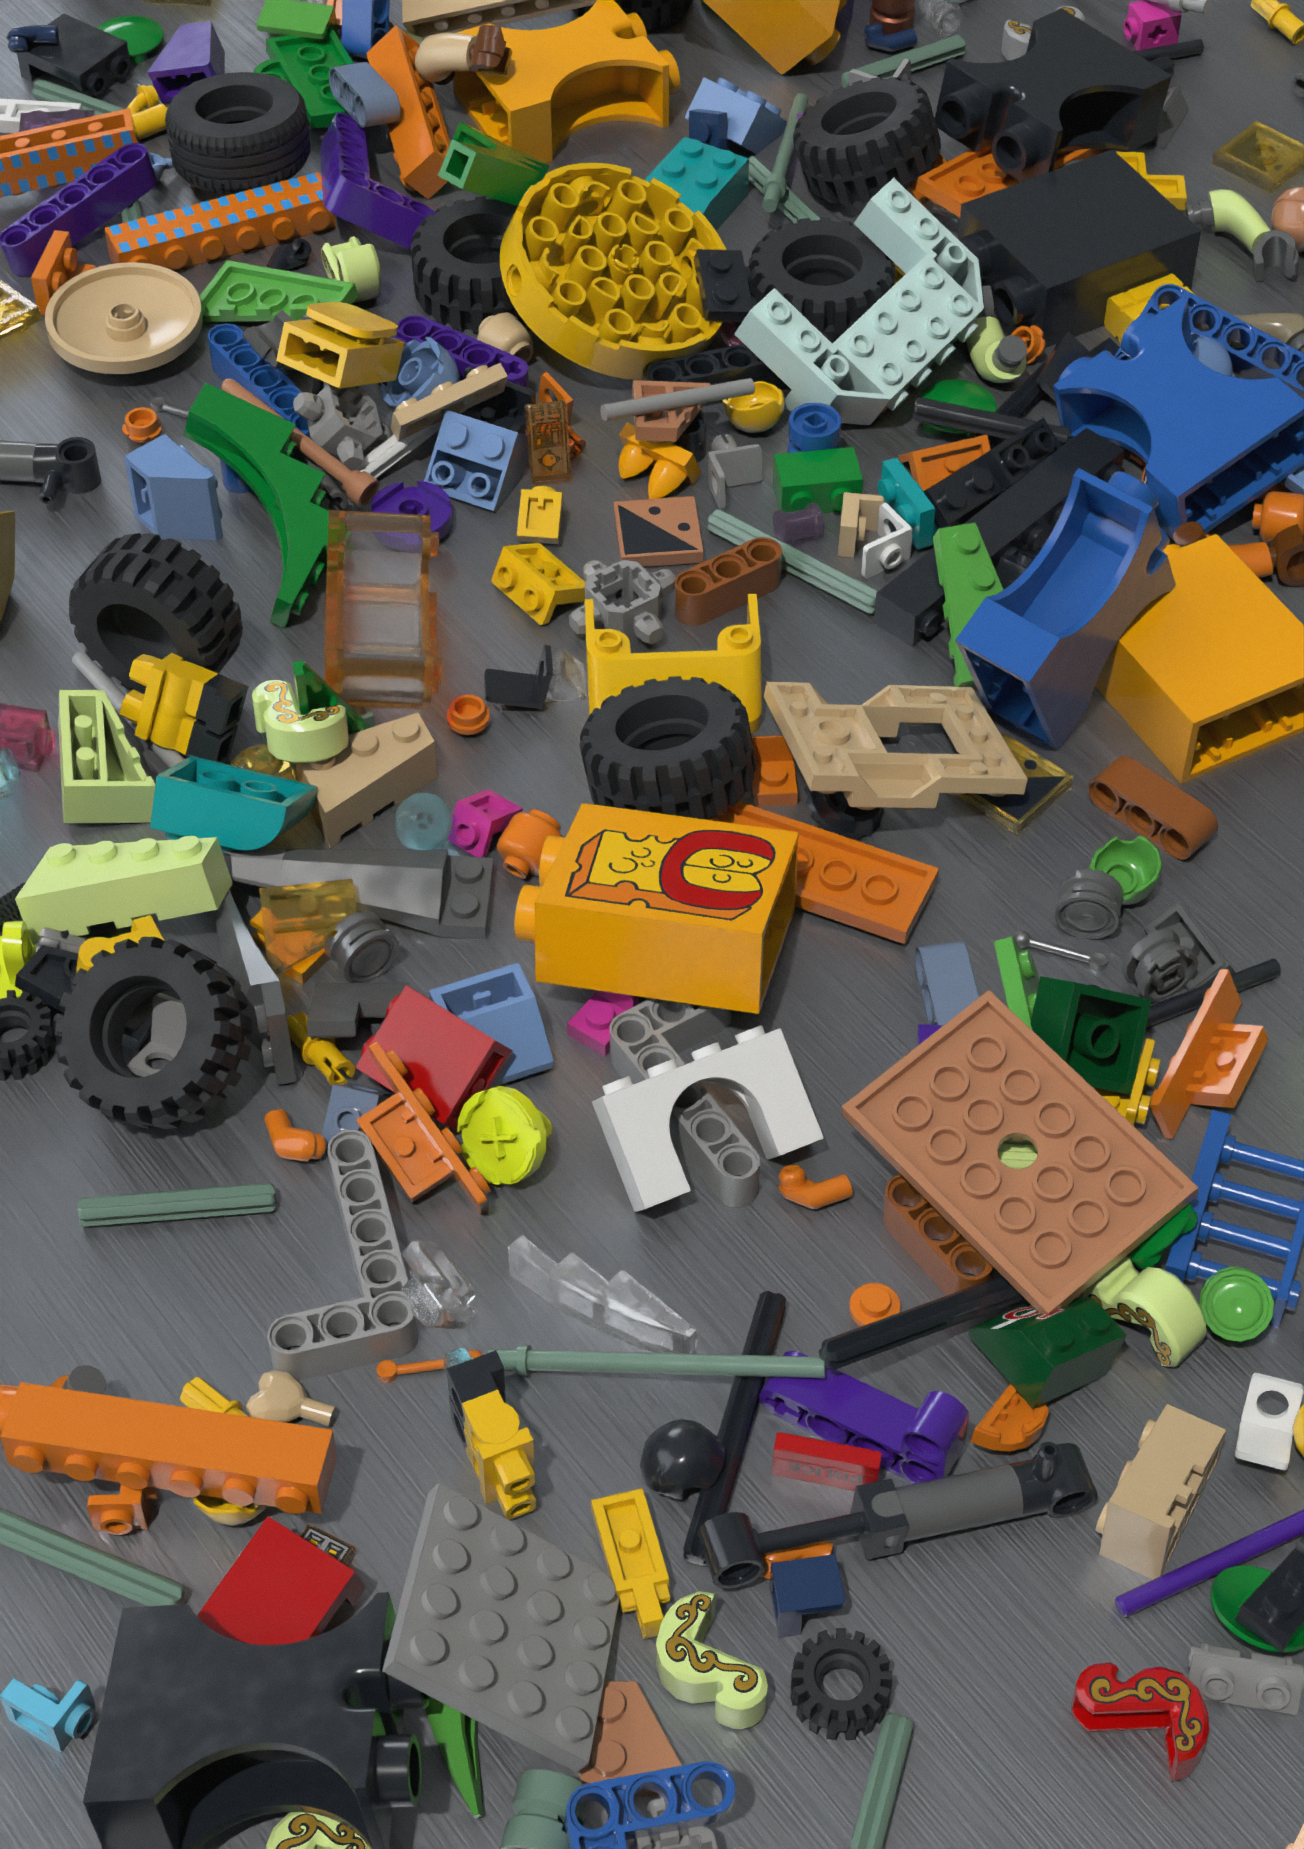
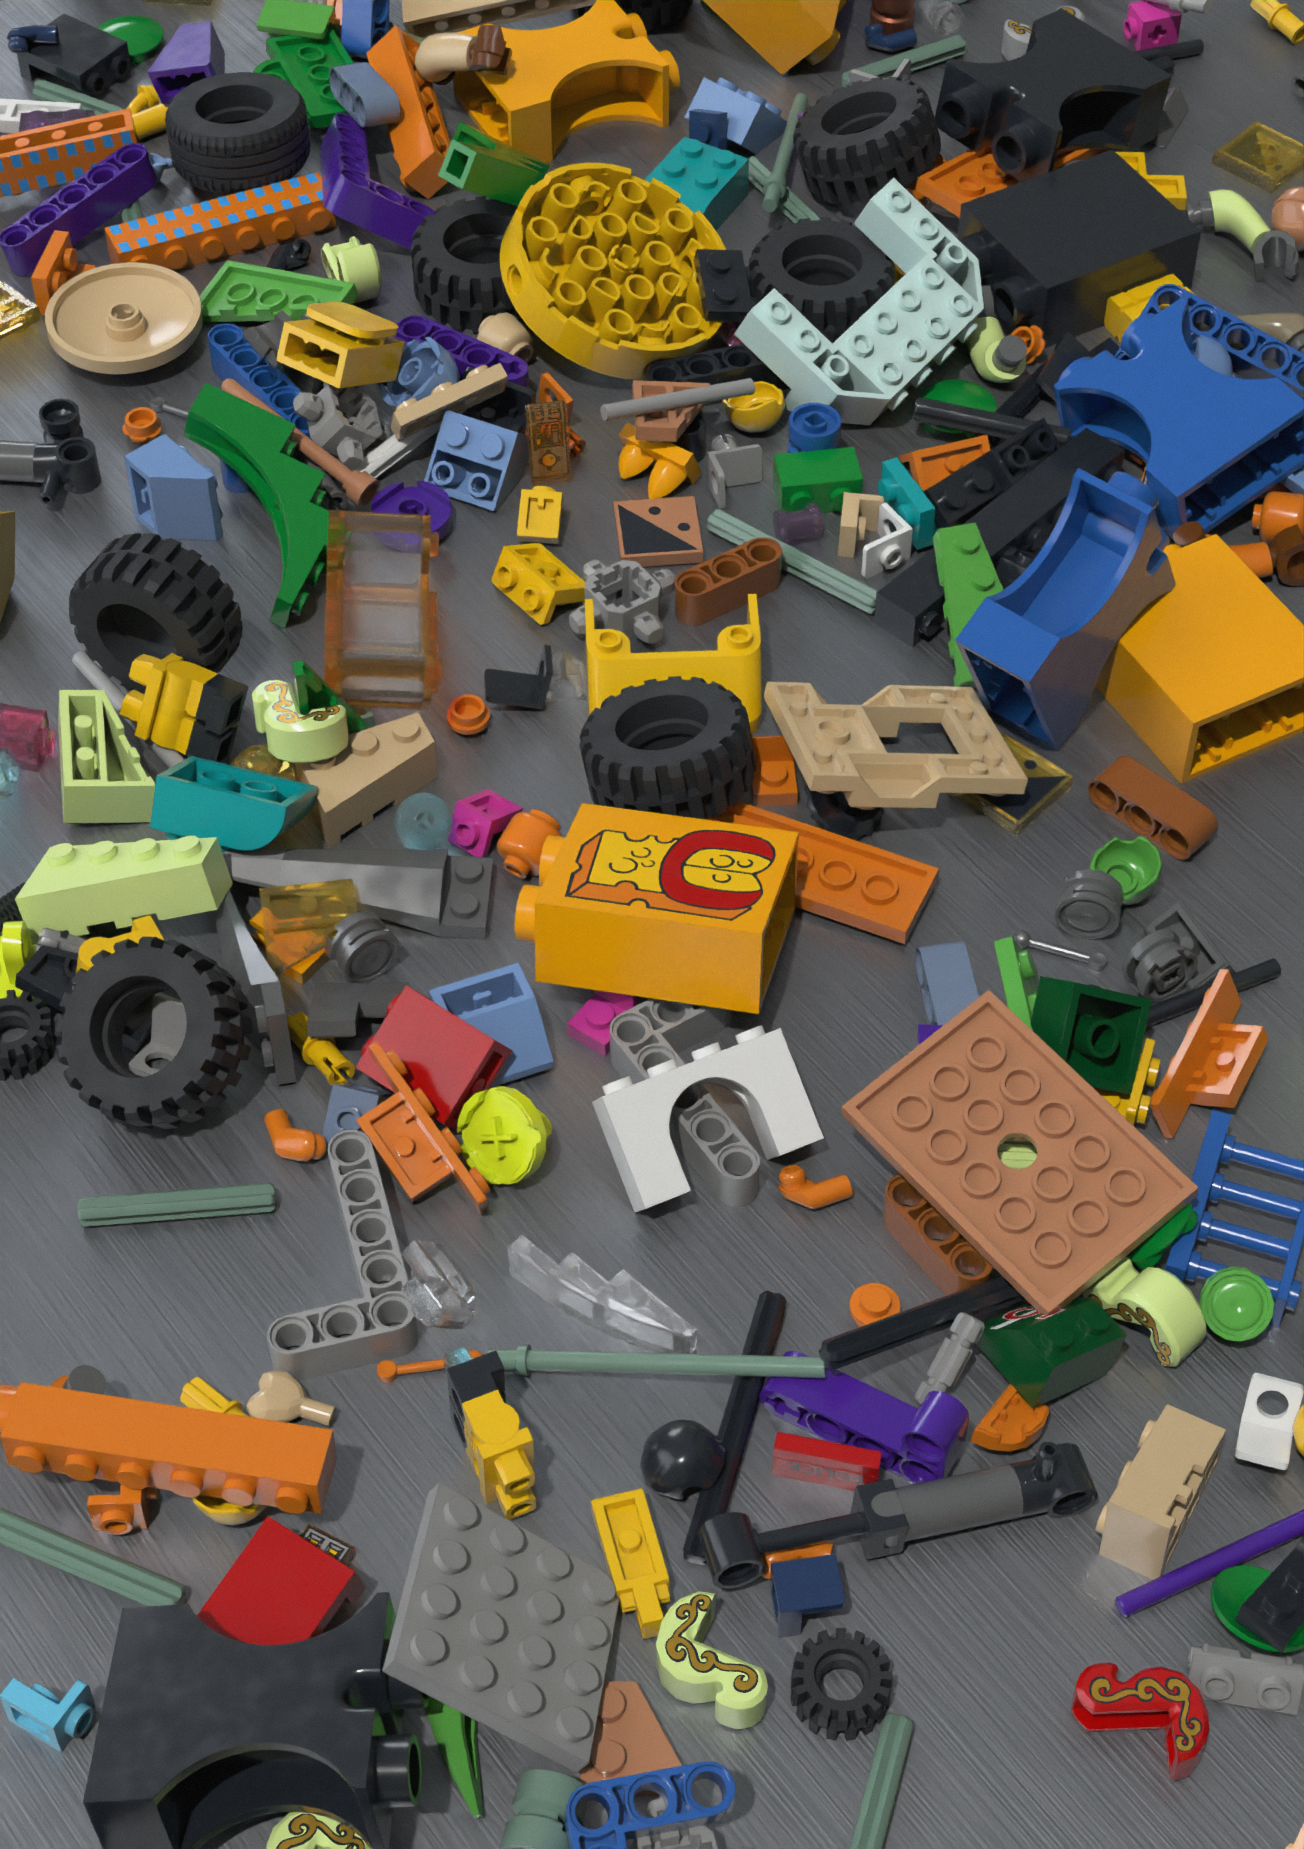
(60, 420): none -> black wheel
(951, 1356): none -> light grey axle

